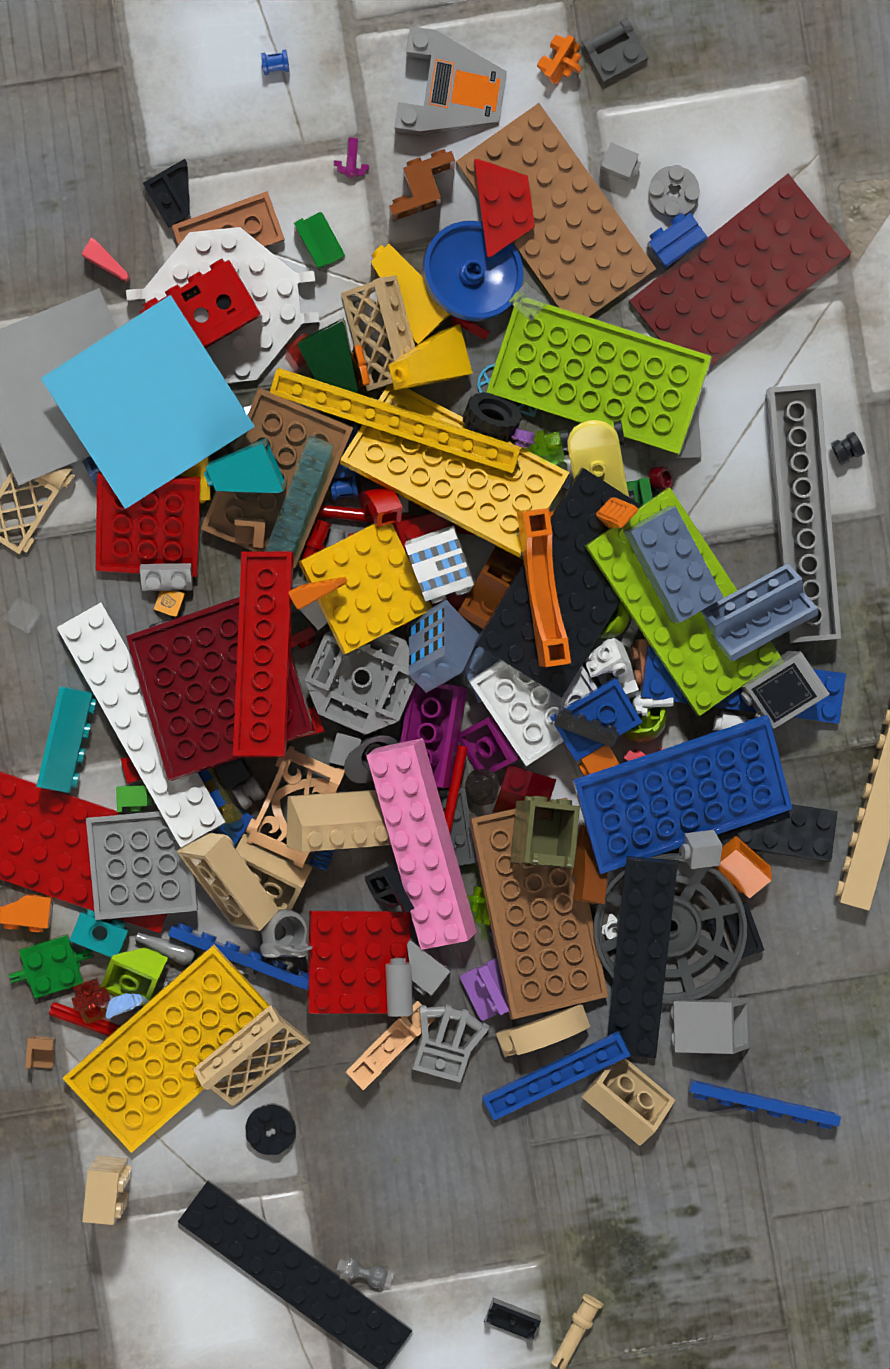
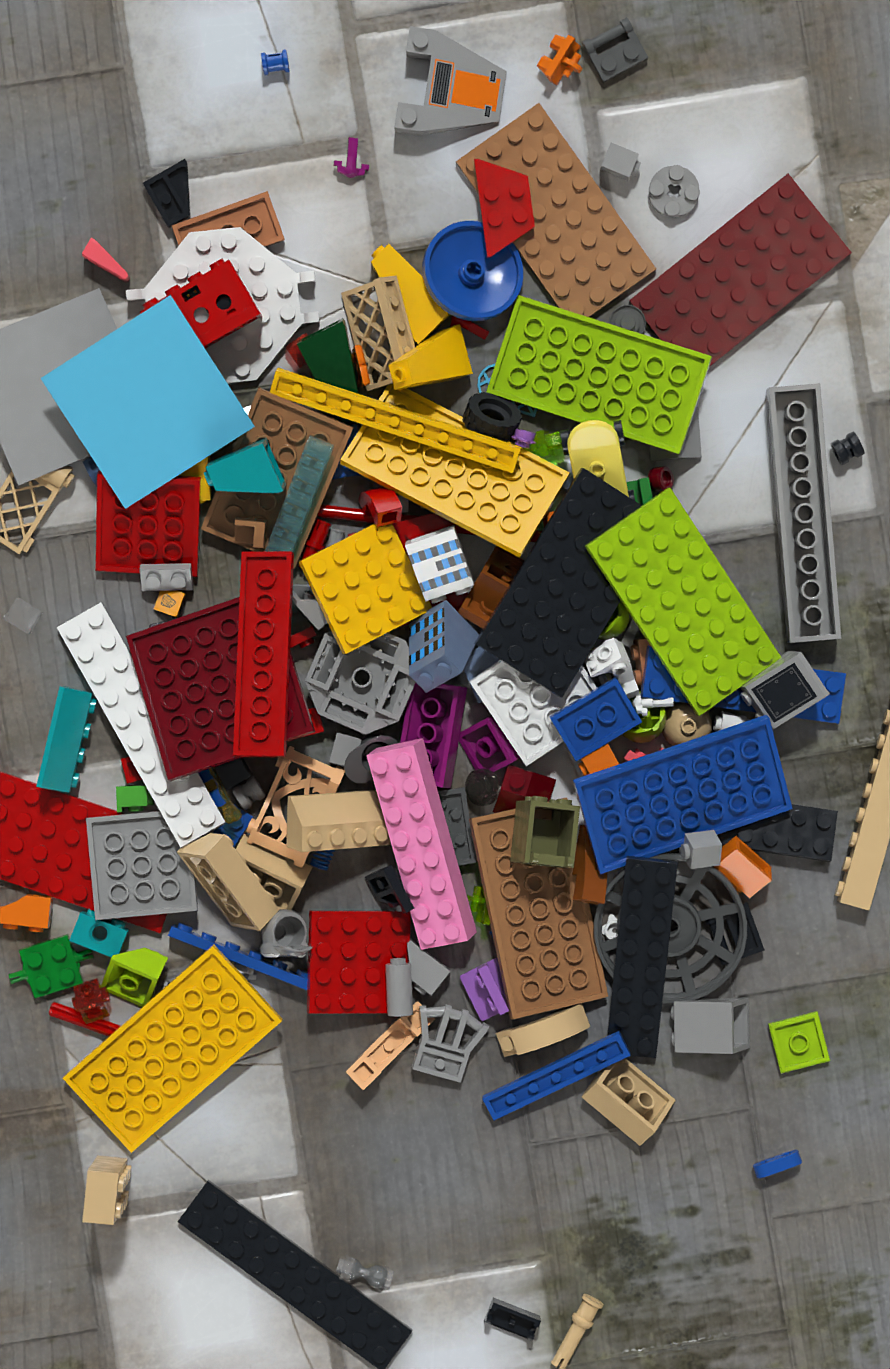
(40, 1052): medium nougat panel -> none
(125, 1003): light blue hat -> none
(173, 950): light grey piece -> none
(243, 1047): tan fence -> none
(257, 1135): black plate -> none
(308, 593): orange slope -> none
(319, 240): green panel -> none
(344, 488): blue bush -> none
(421, 184): dark orange bracket -> none
(455, 785): red piece -> none
(528, 301): clear panel -> none
(538, 562): orange arch -> none
(590, 729): clear smoke piece -> none
(616, 513): orange slope -> none
(629, 318): none -> dark grey plate
(673, 564): sand blue brick -> none
(676, 240): blue brick -> none
(684, 724): none -> tan cylinder
(759, 612): sand blue slope -> none
(774, 1106): blue plate -> none
(777, 1163): none -> blue beam
(799, 1042): none -> lime tile

